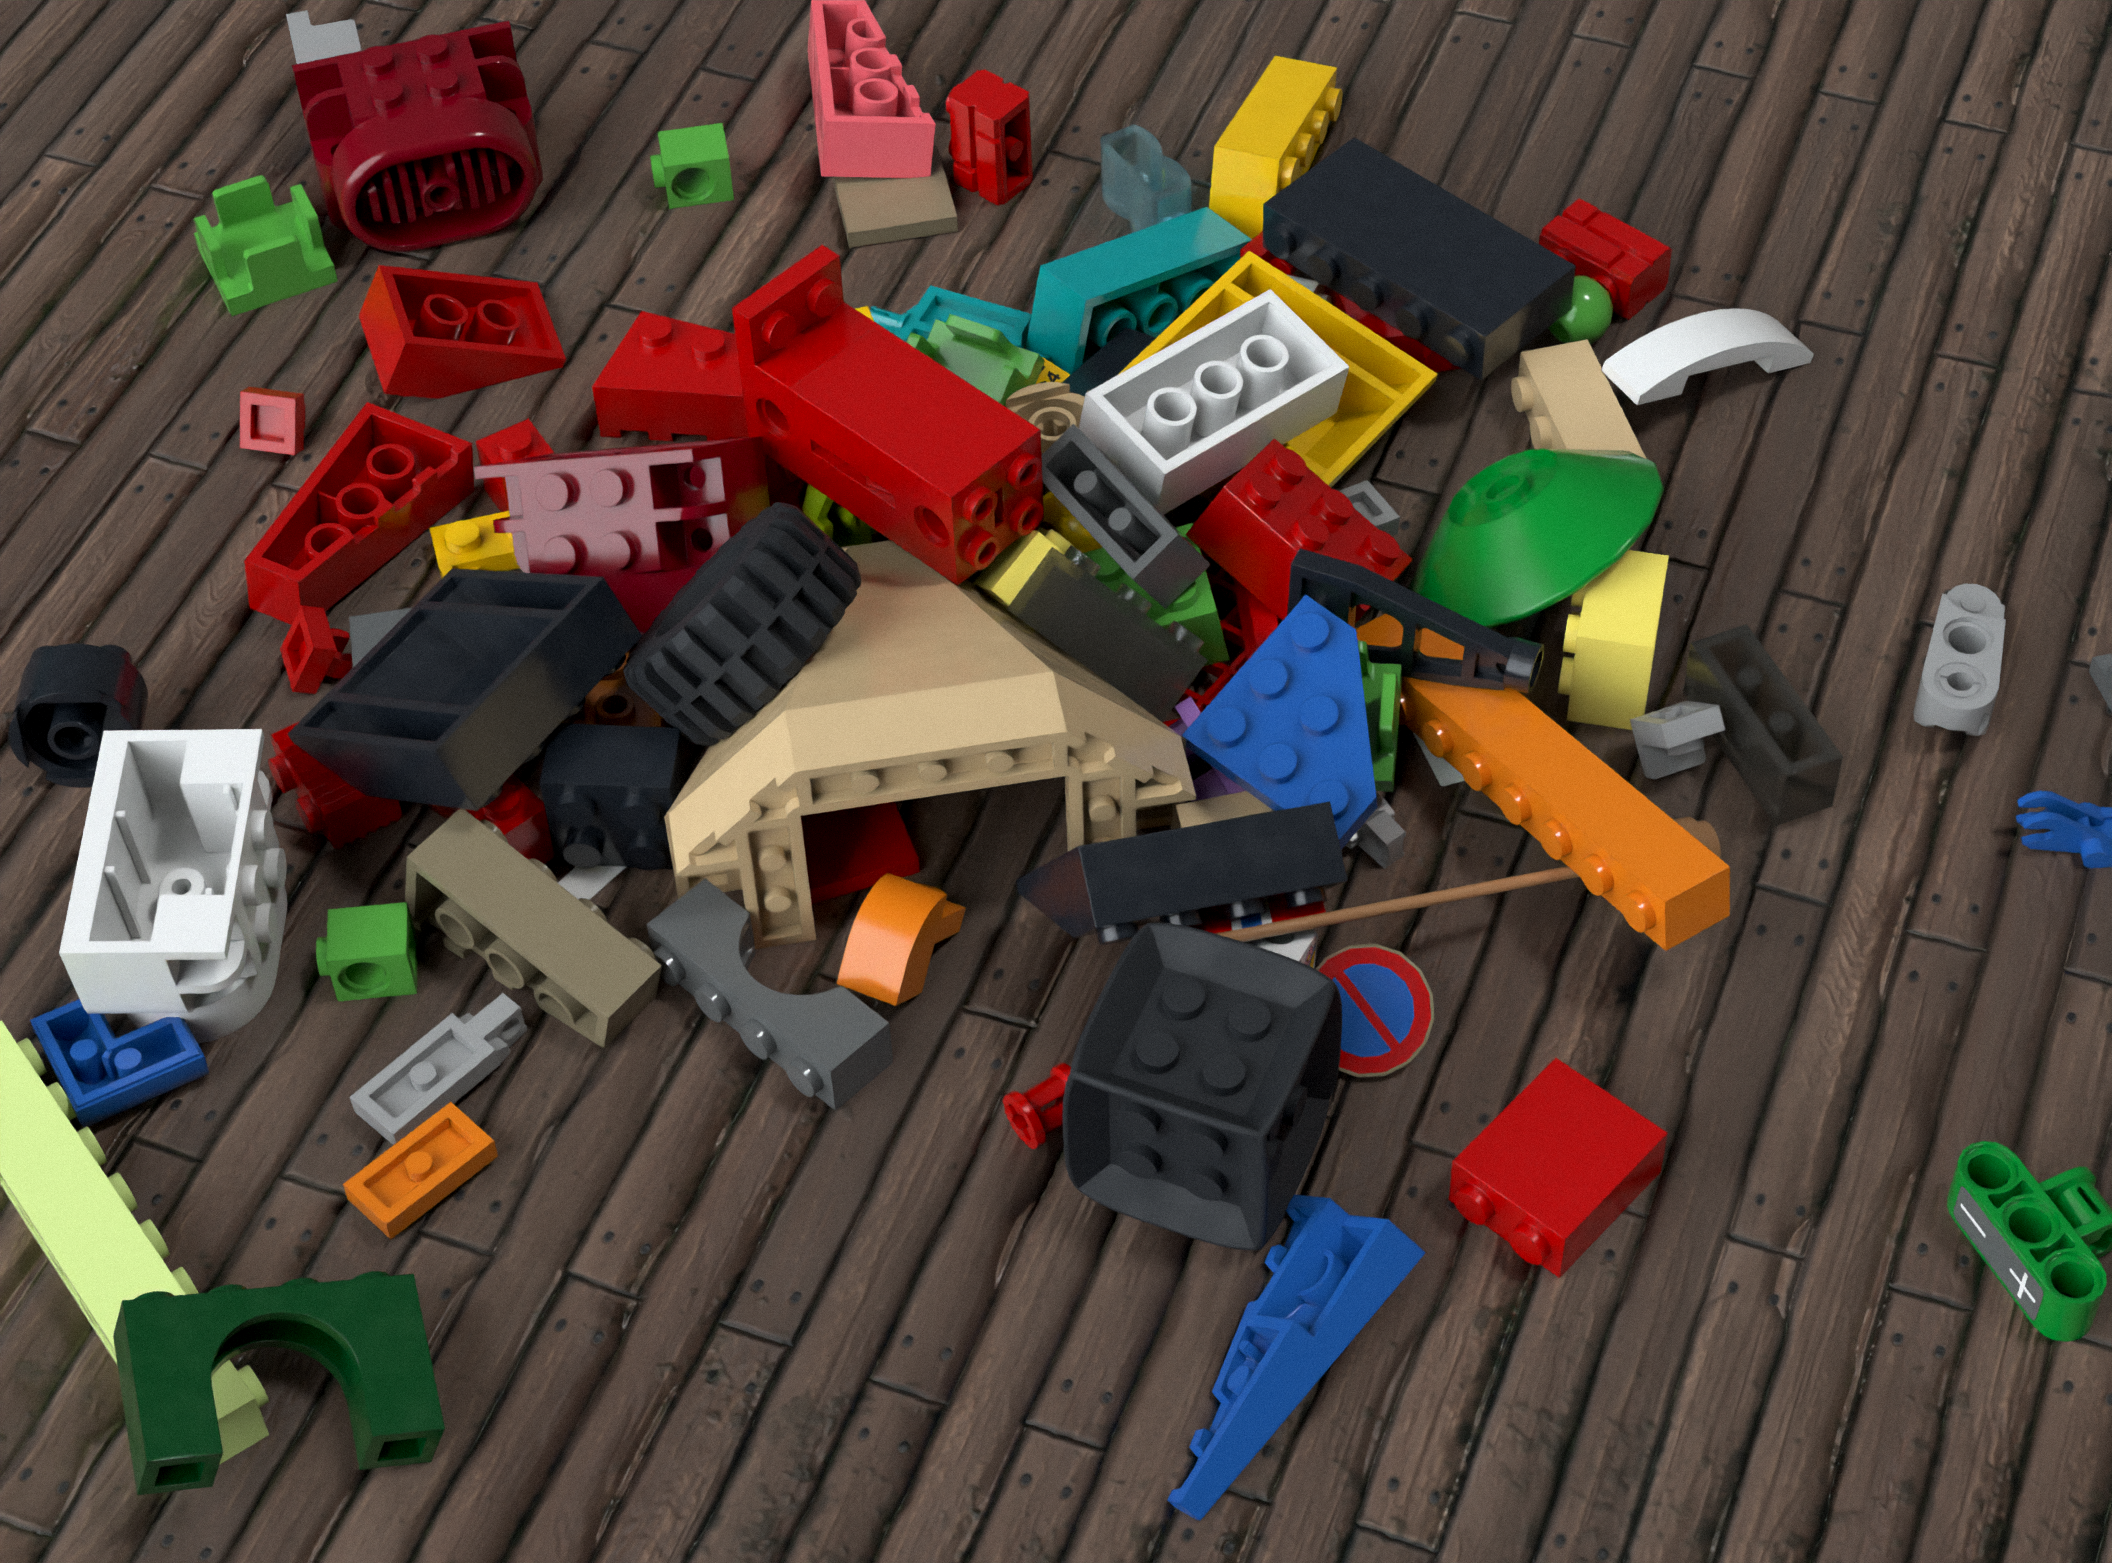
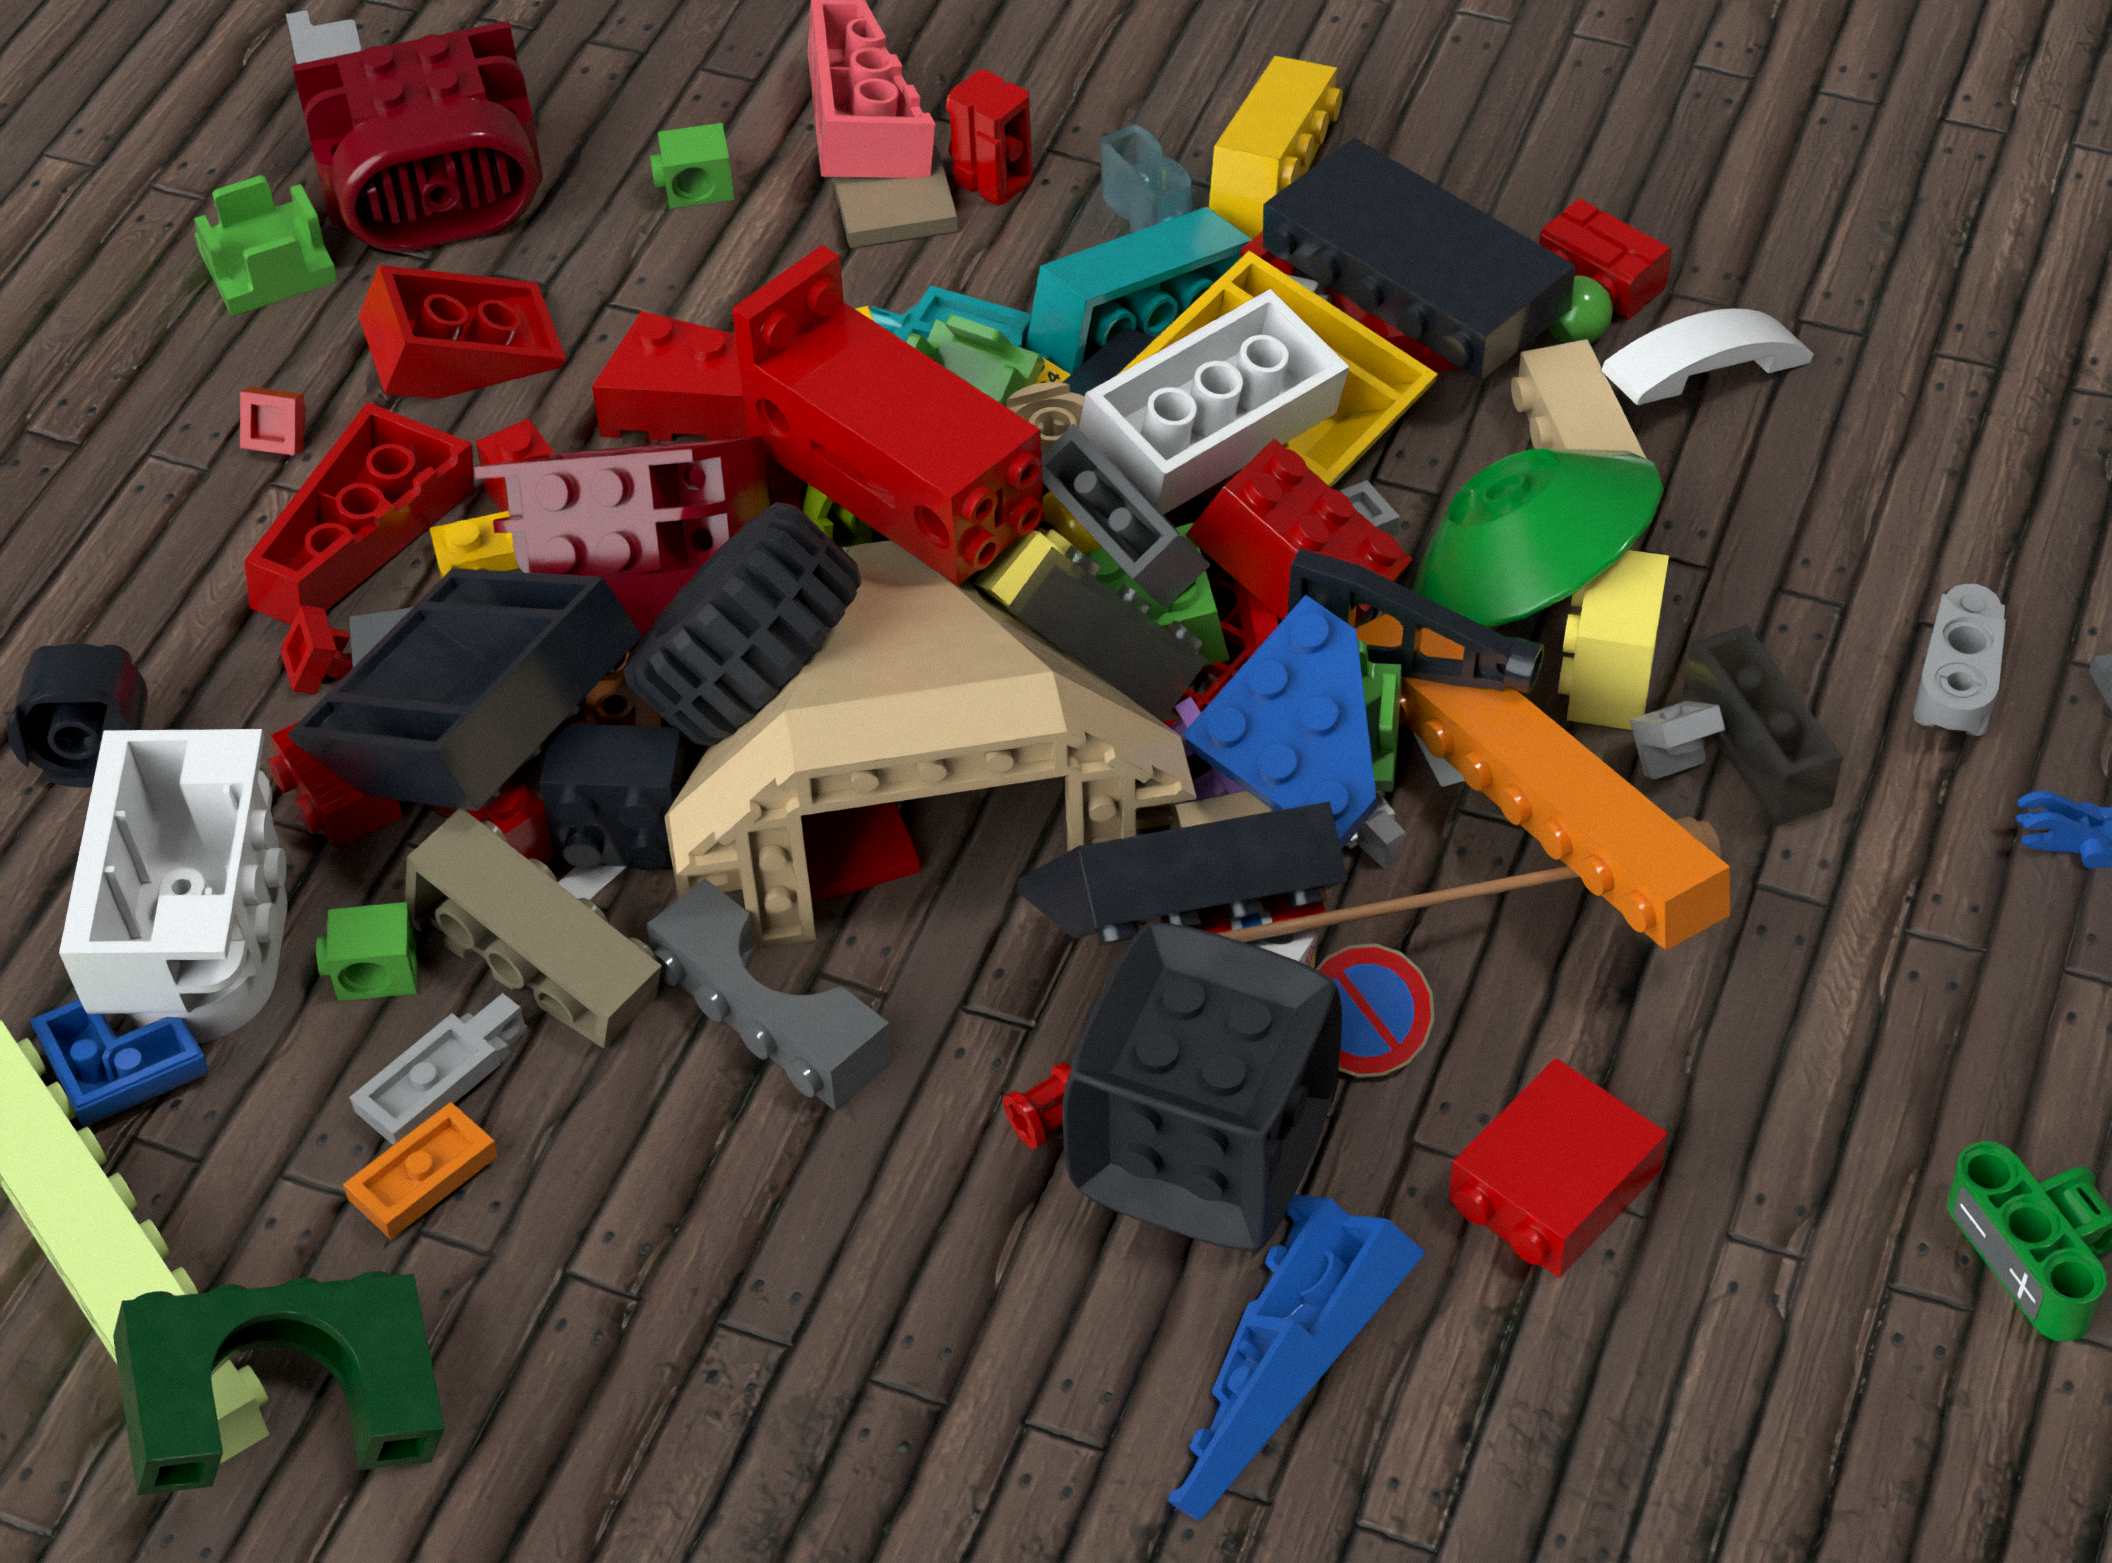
(895, 938): orange brick -> none

